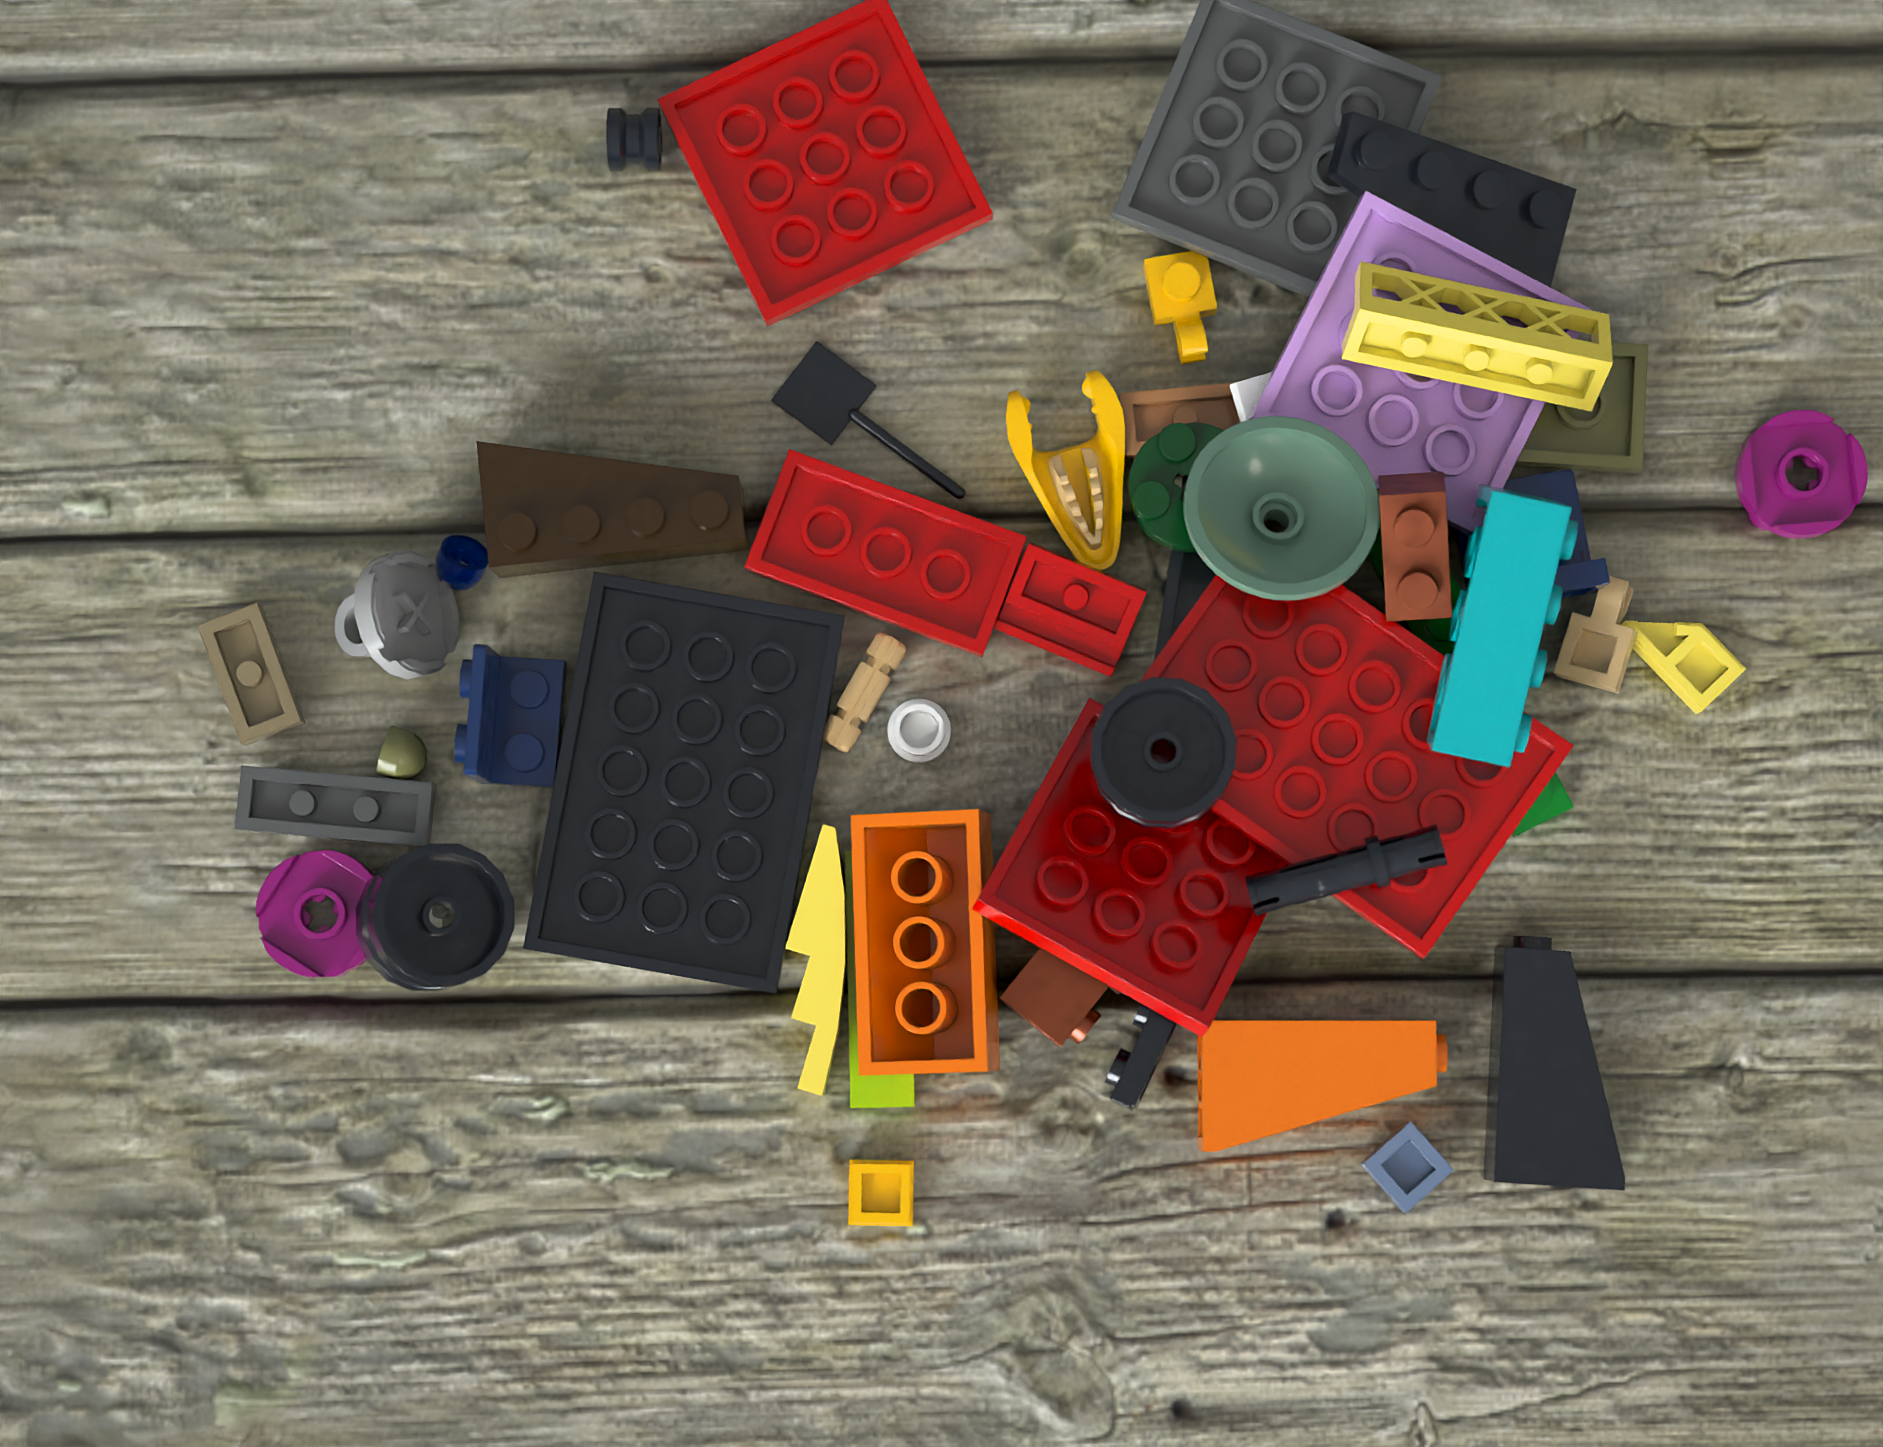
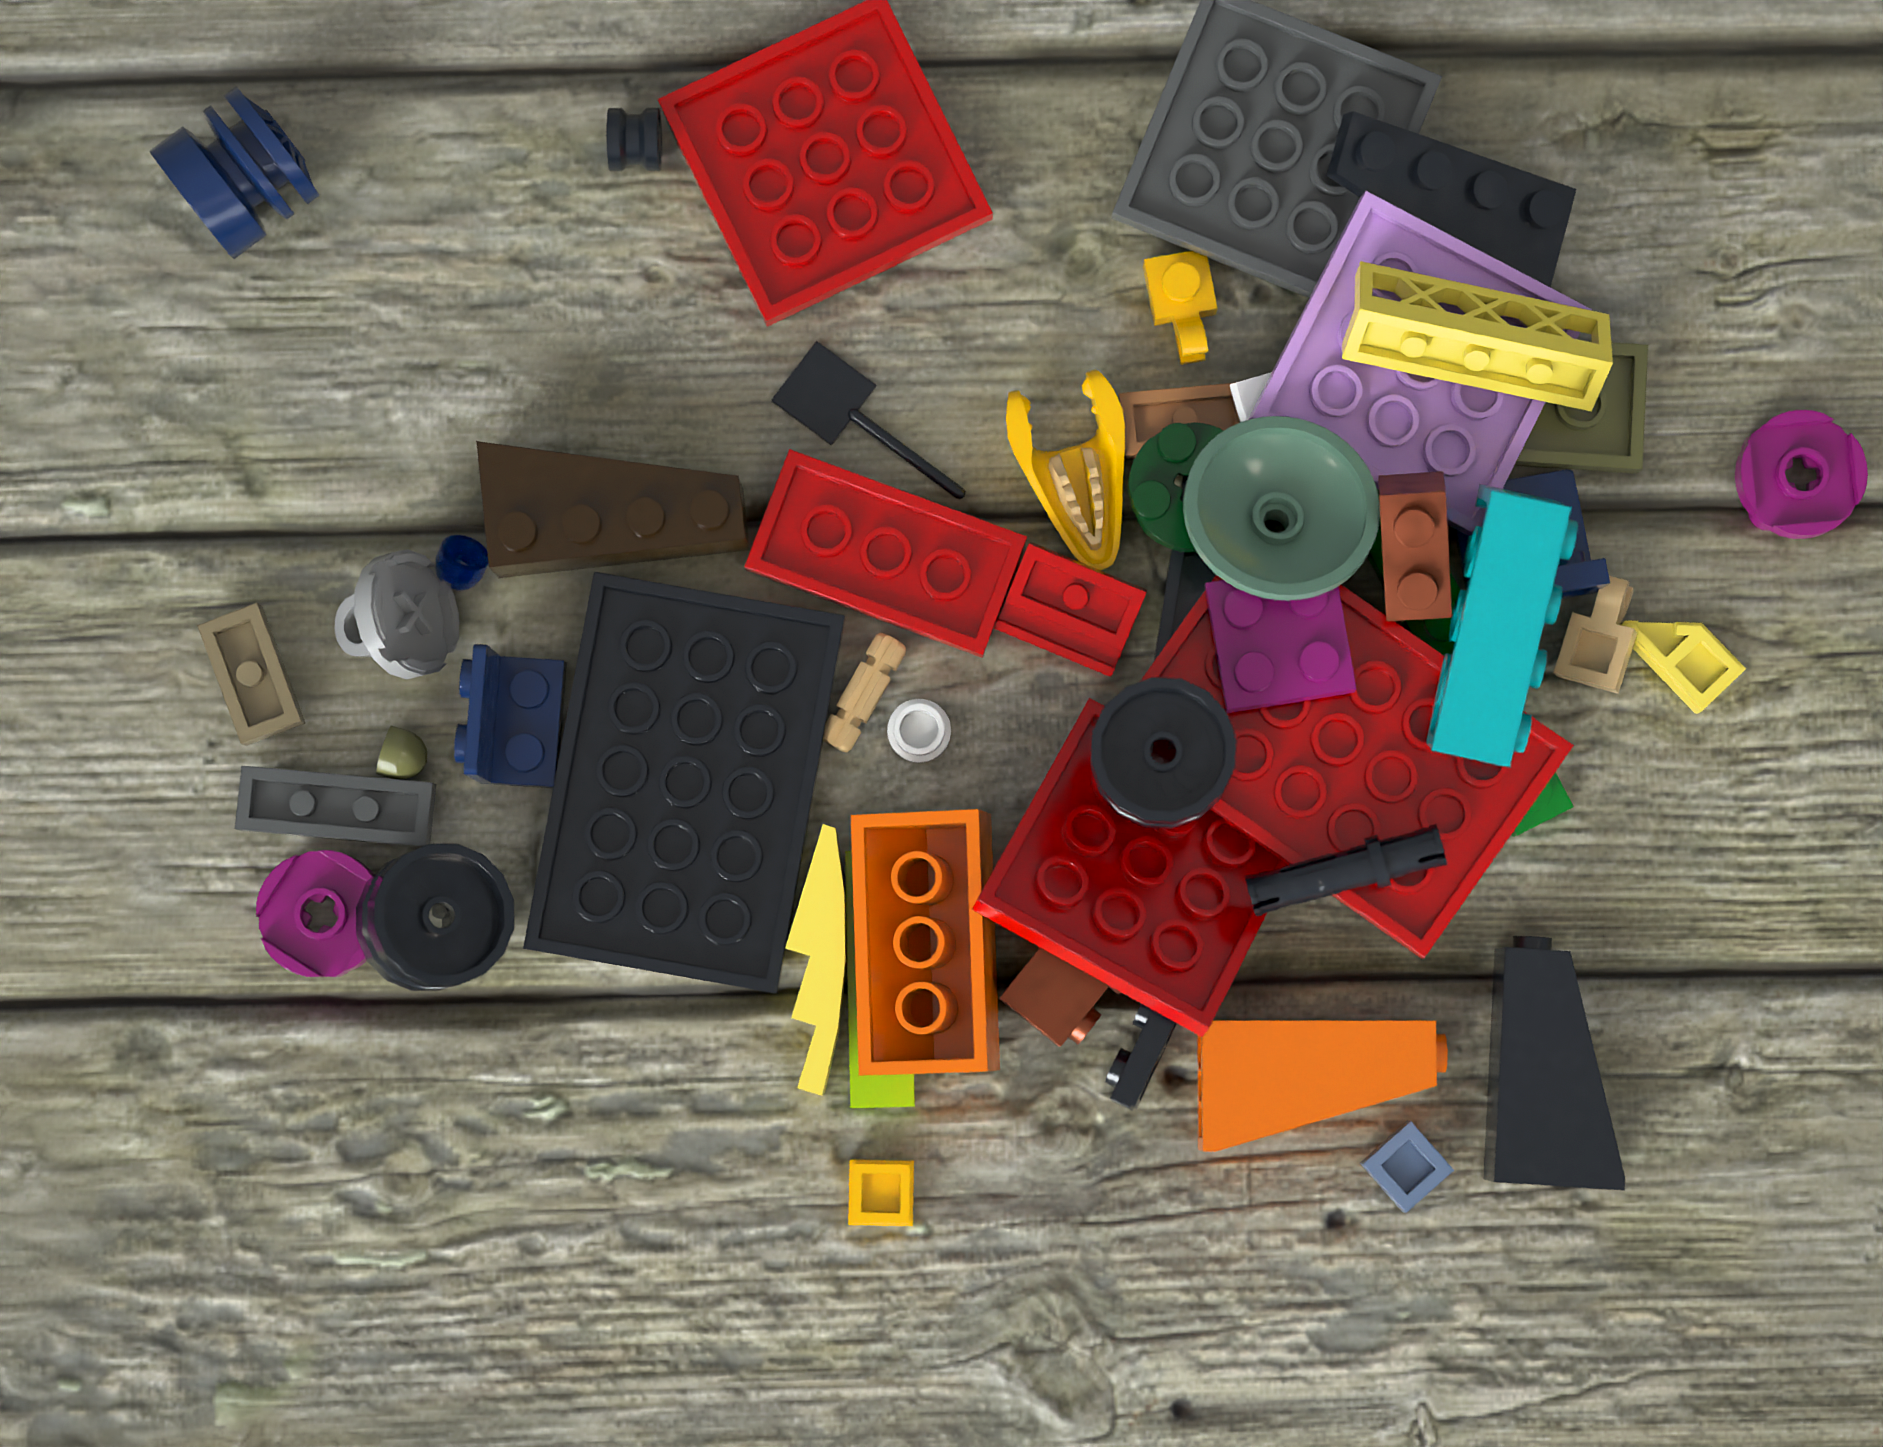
(235, 172): none -> dark blue wheel
(1278, 648): none -> magenta plate

